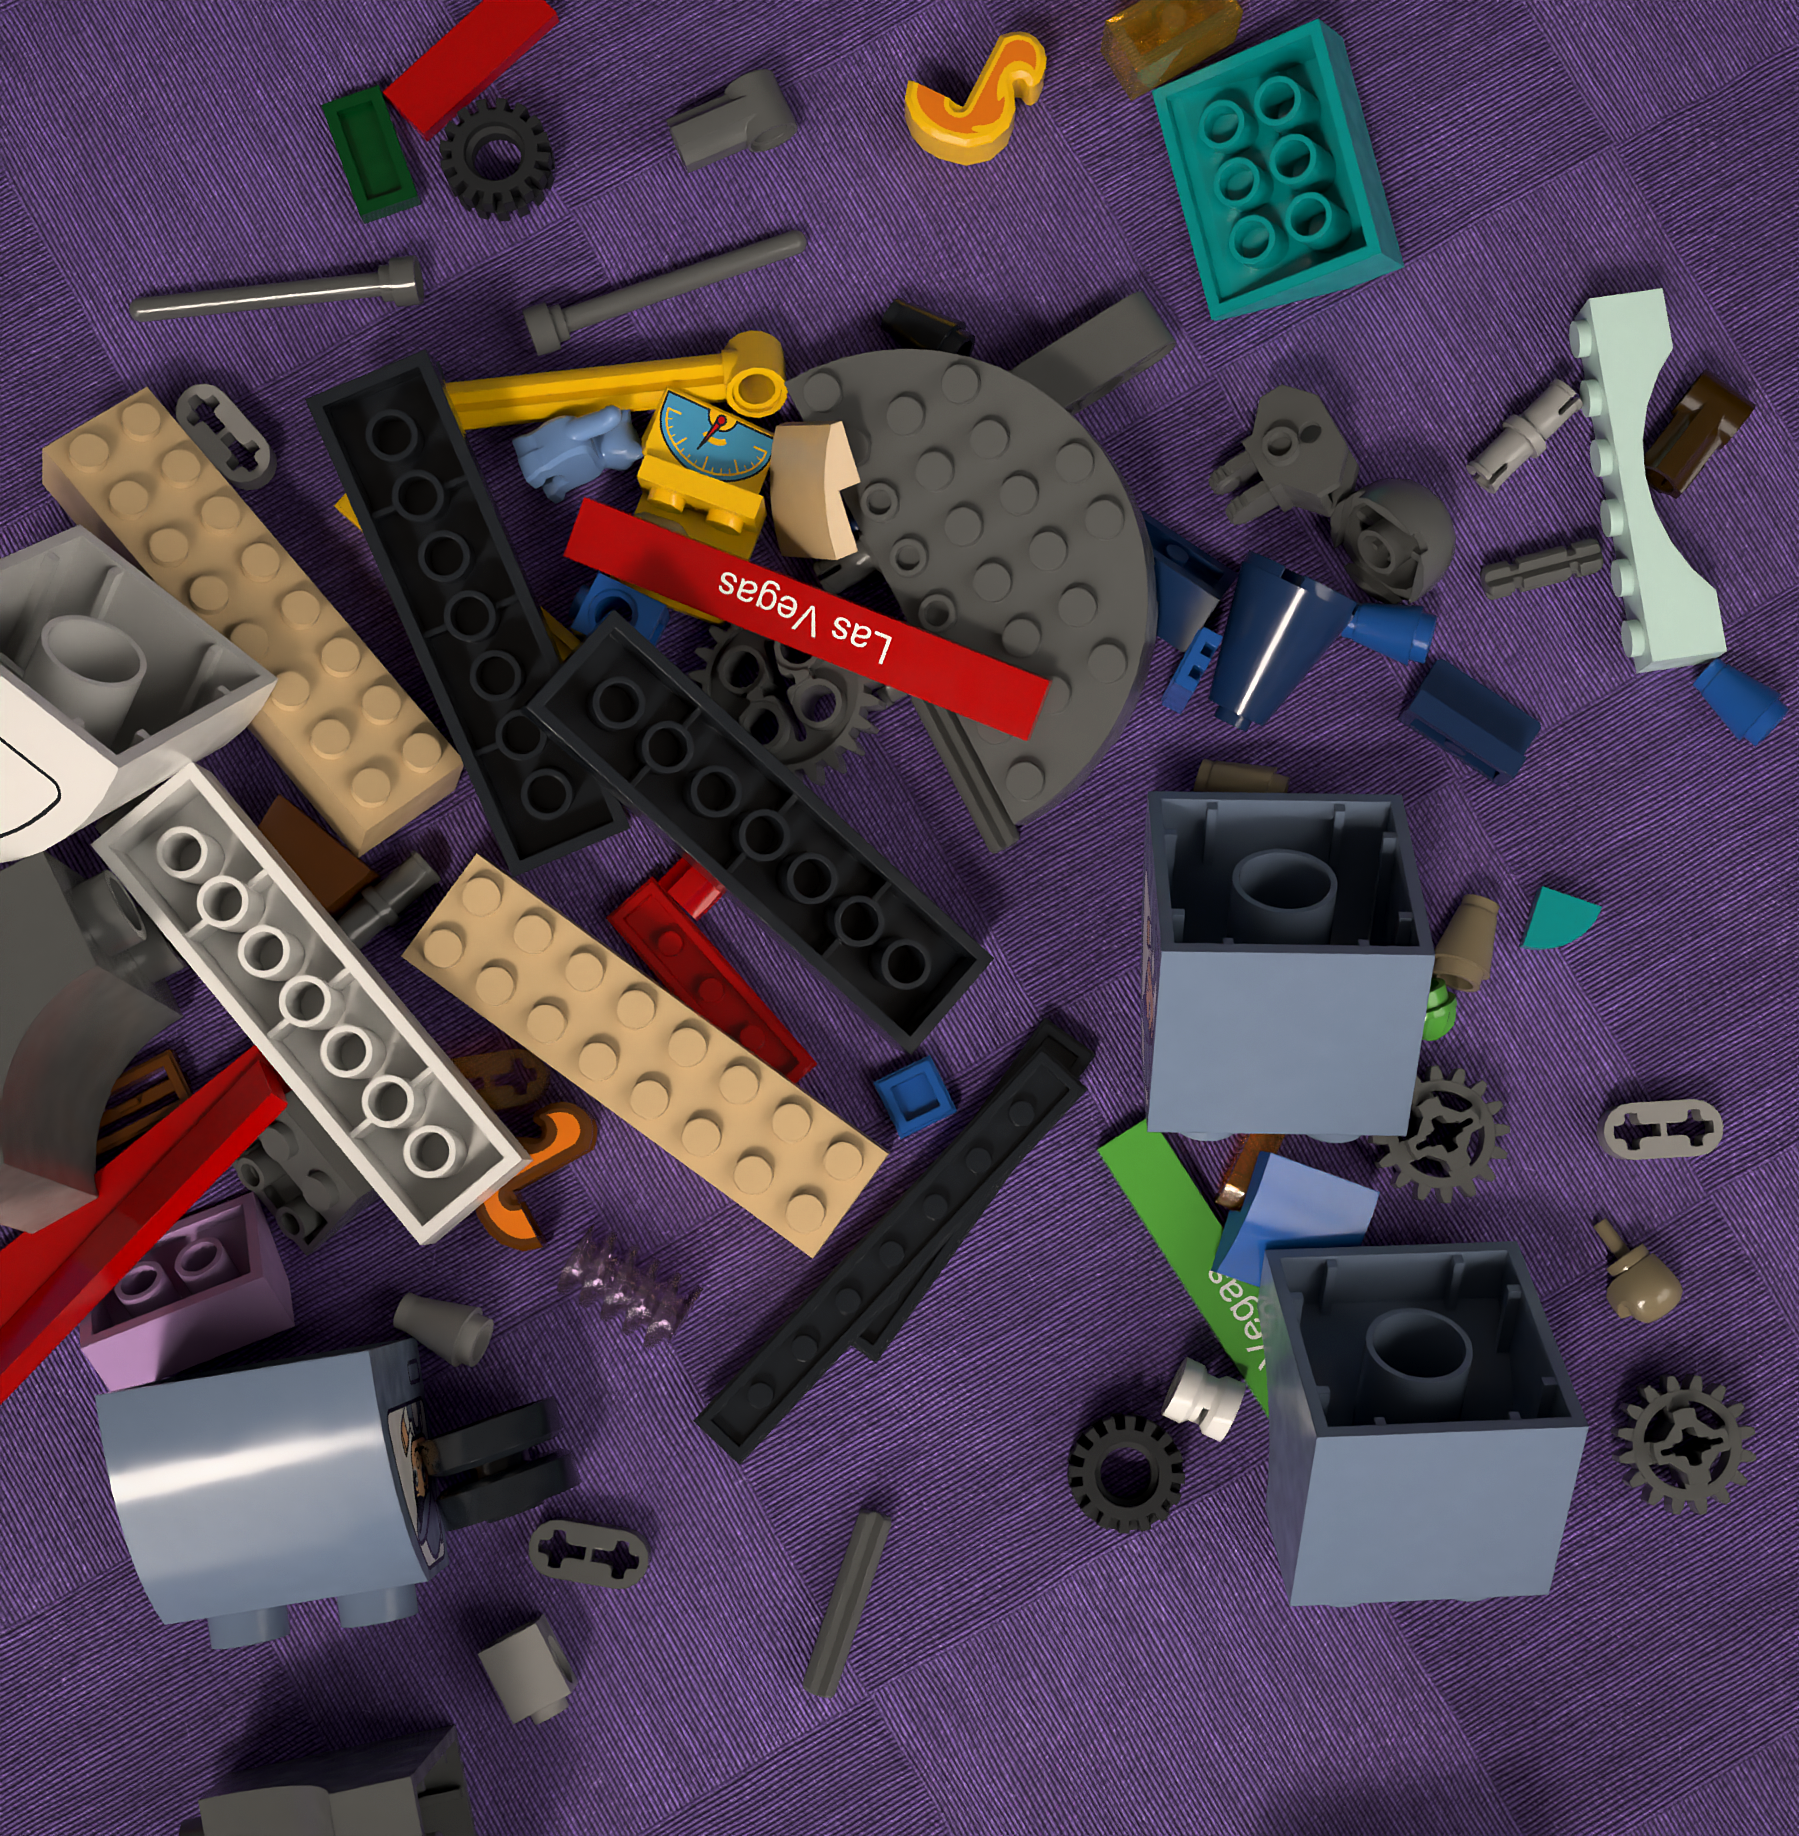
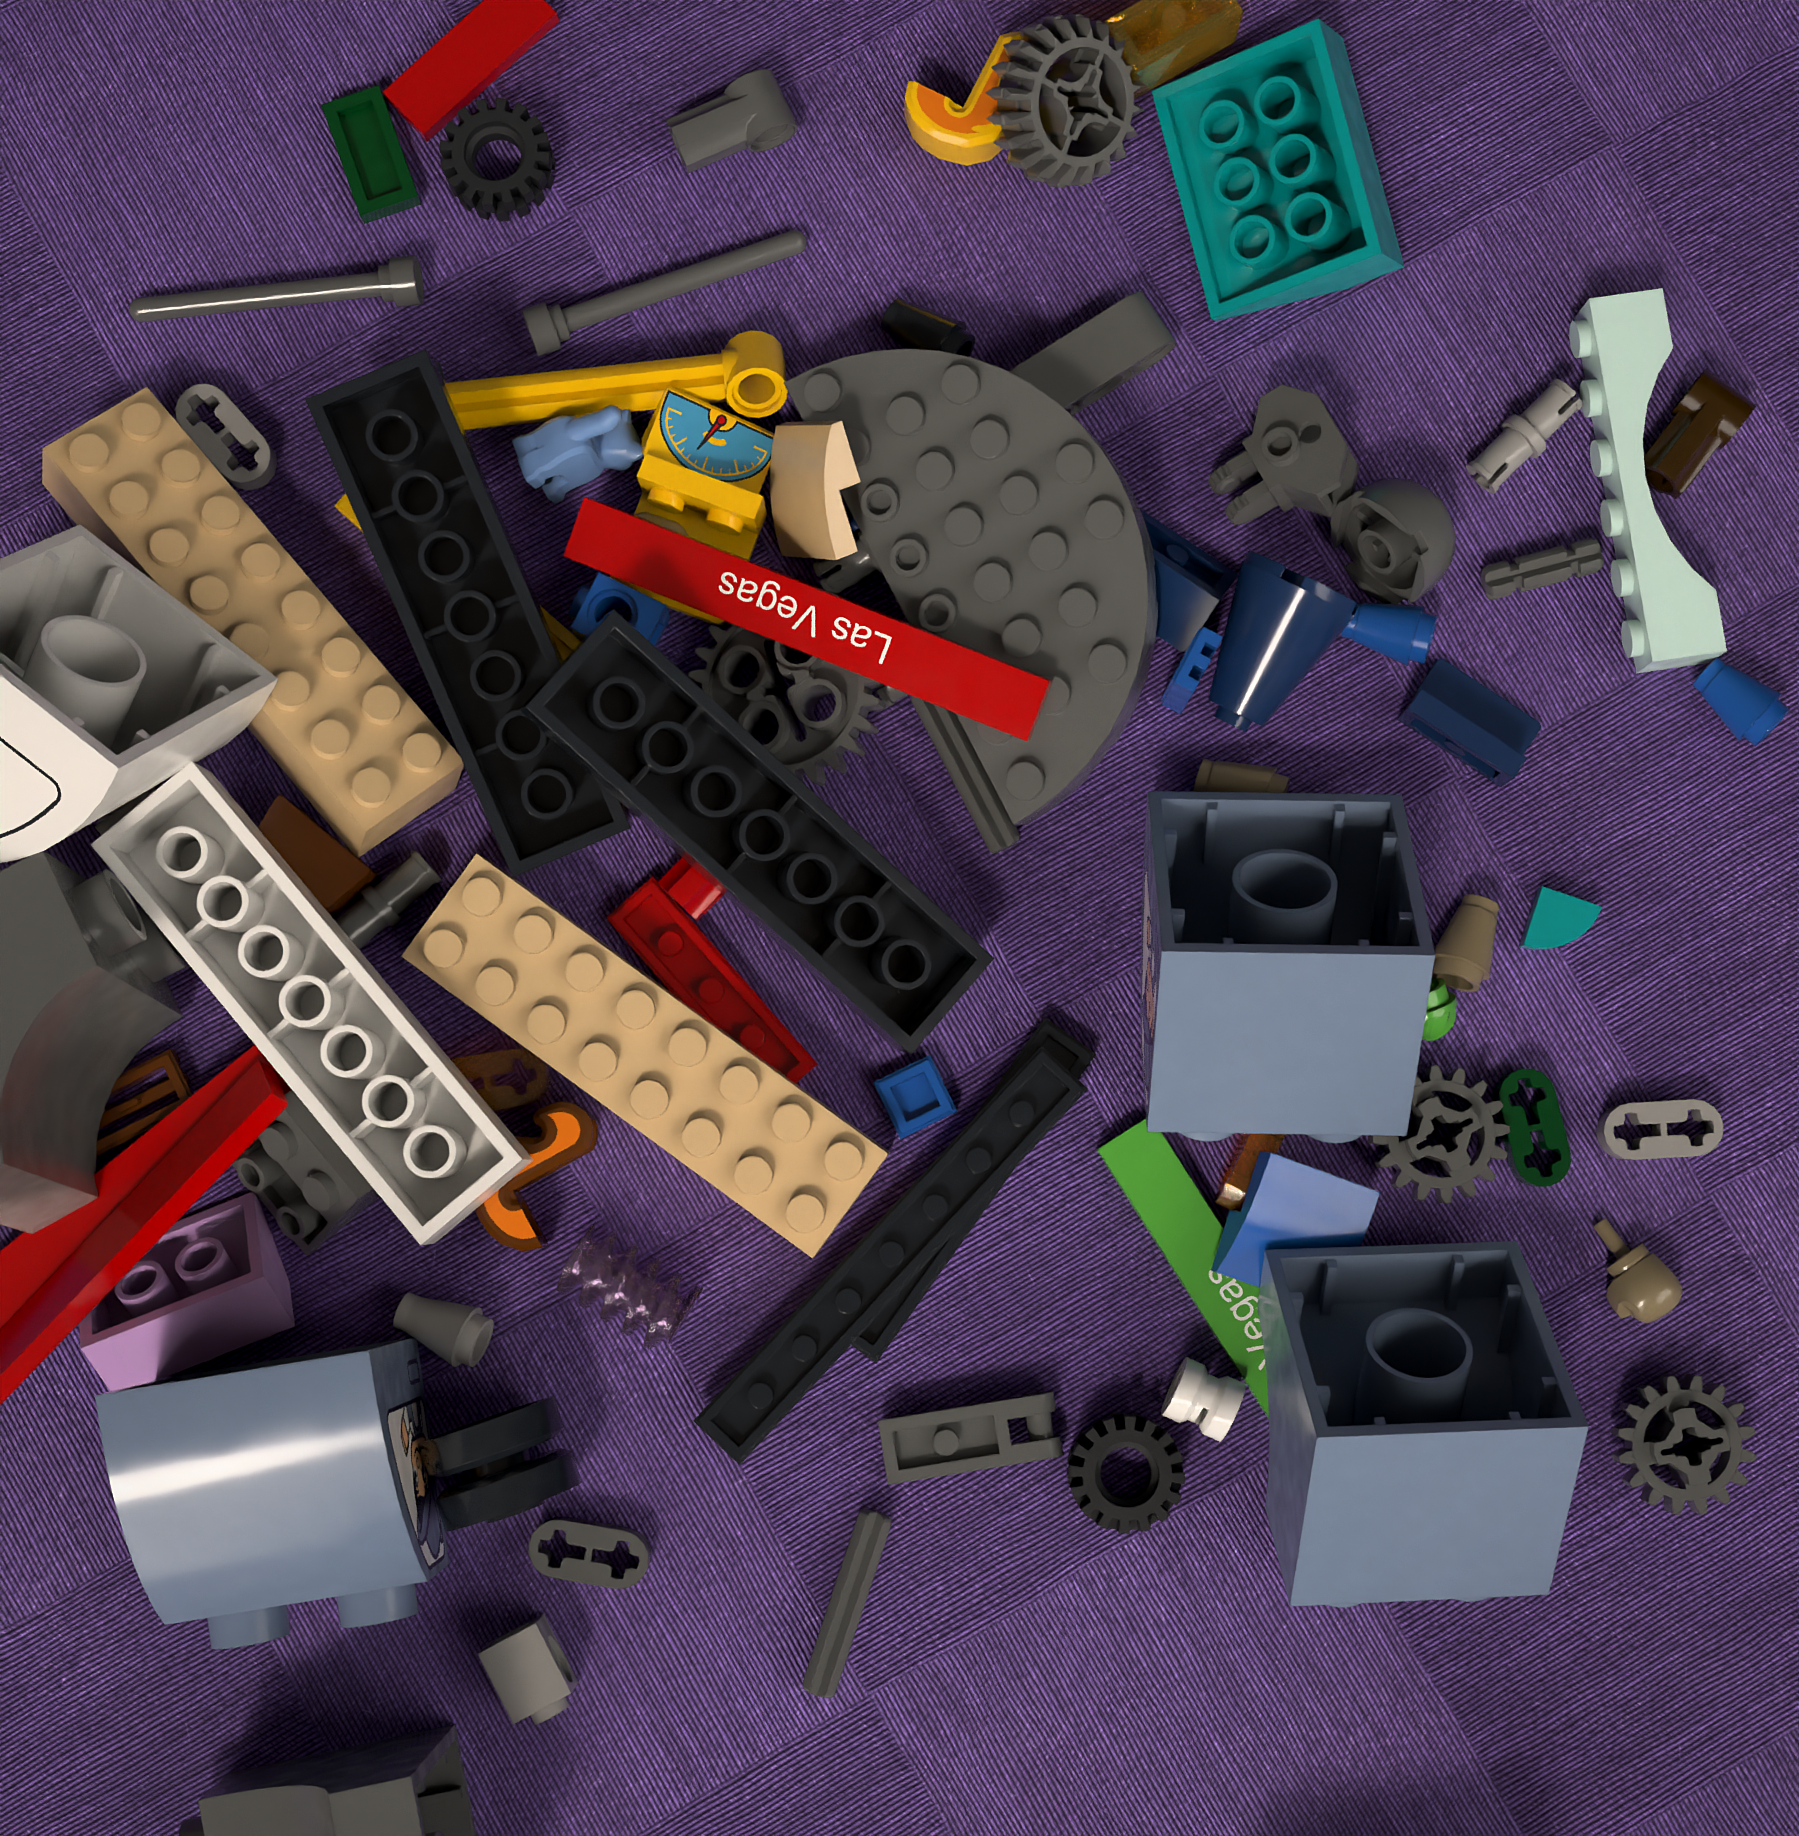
(967, 1438): none -> dark grey plate
(1037, 116): none -> dark grey gear
(1546, 1124): none -> dark green beam

